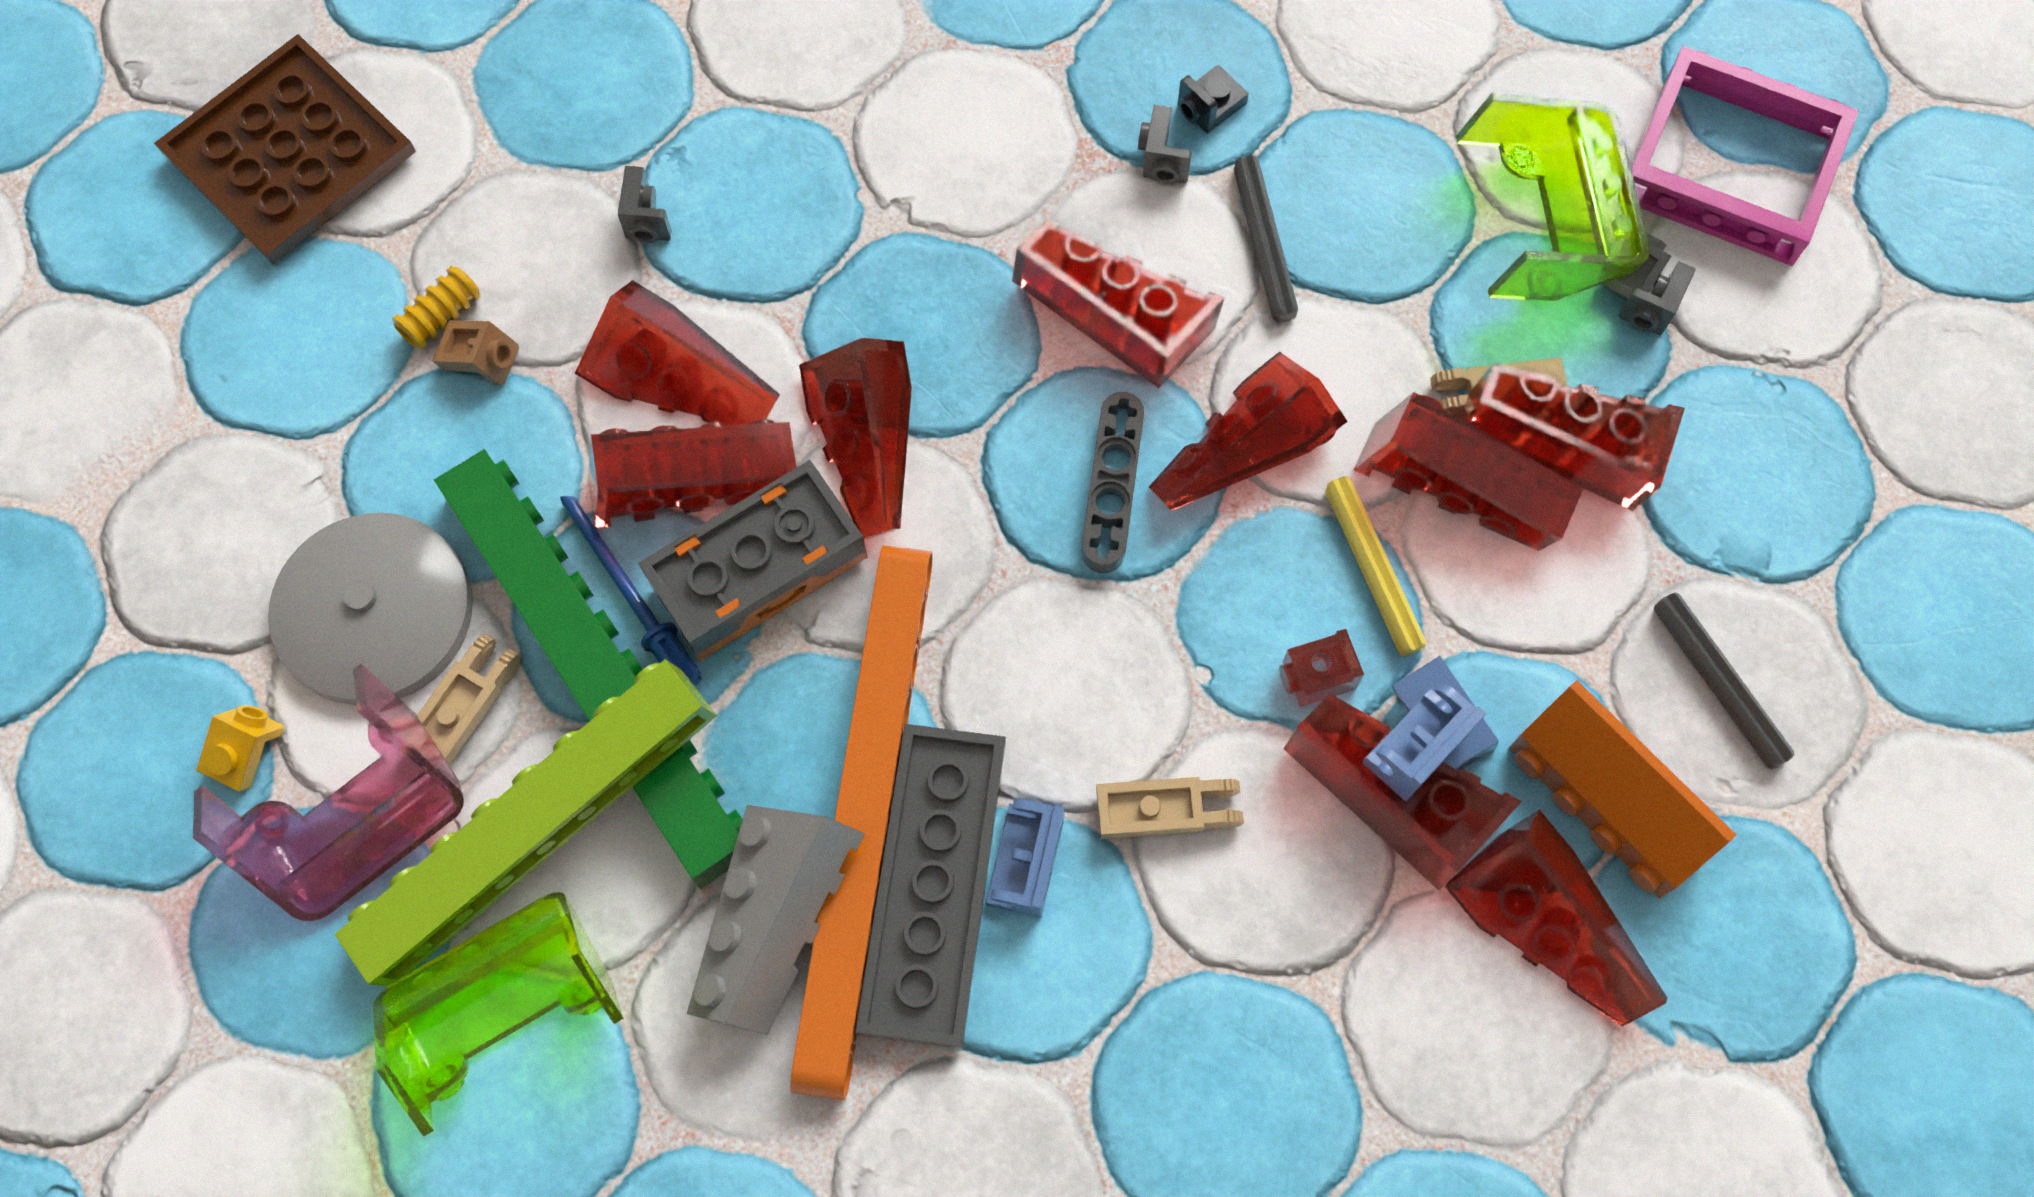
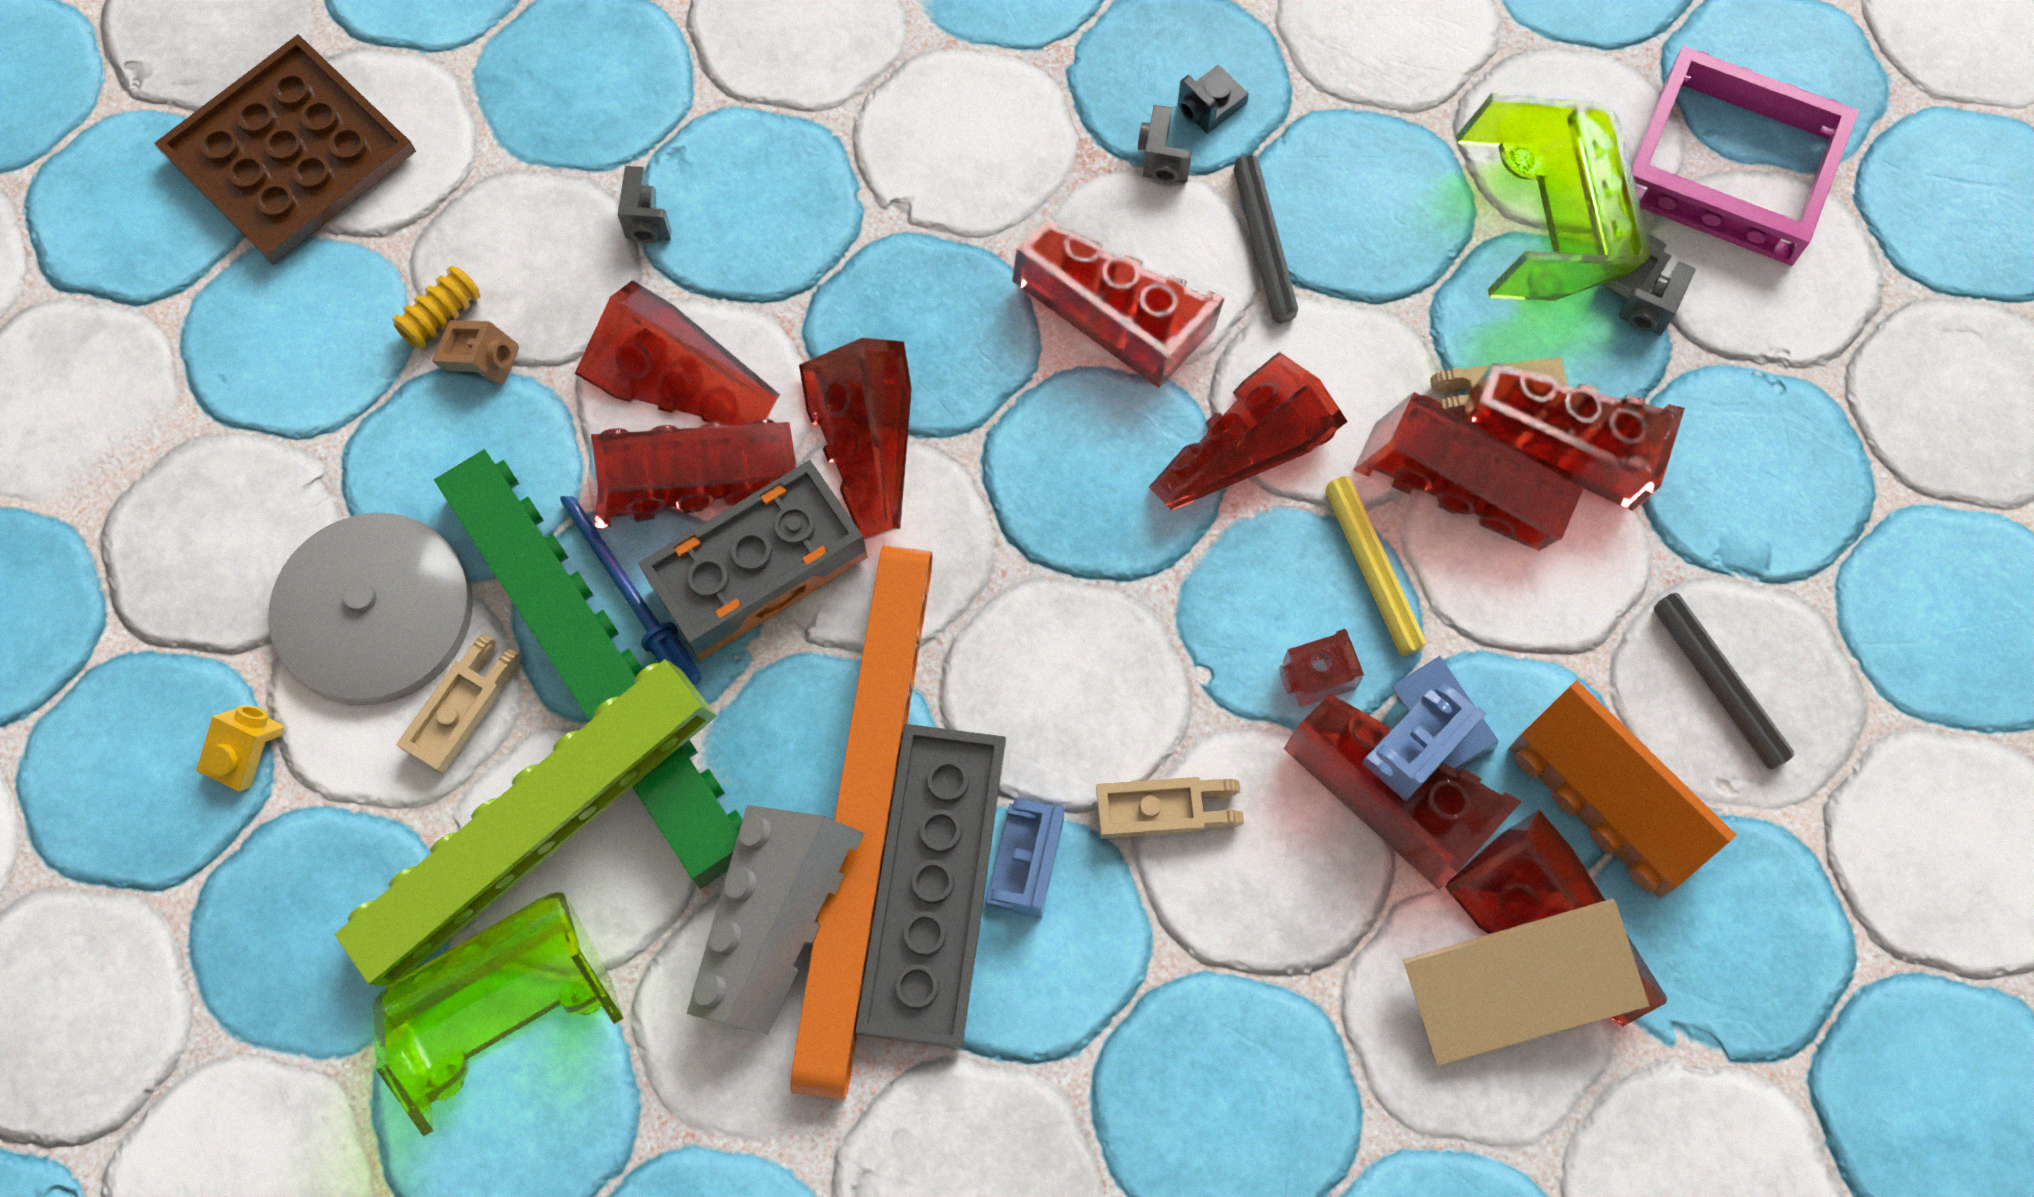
(354, 834): clear pink windscreen -> none
(1112, 481): dark grey beam -> none
(1526, 982): none -> tan tile

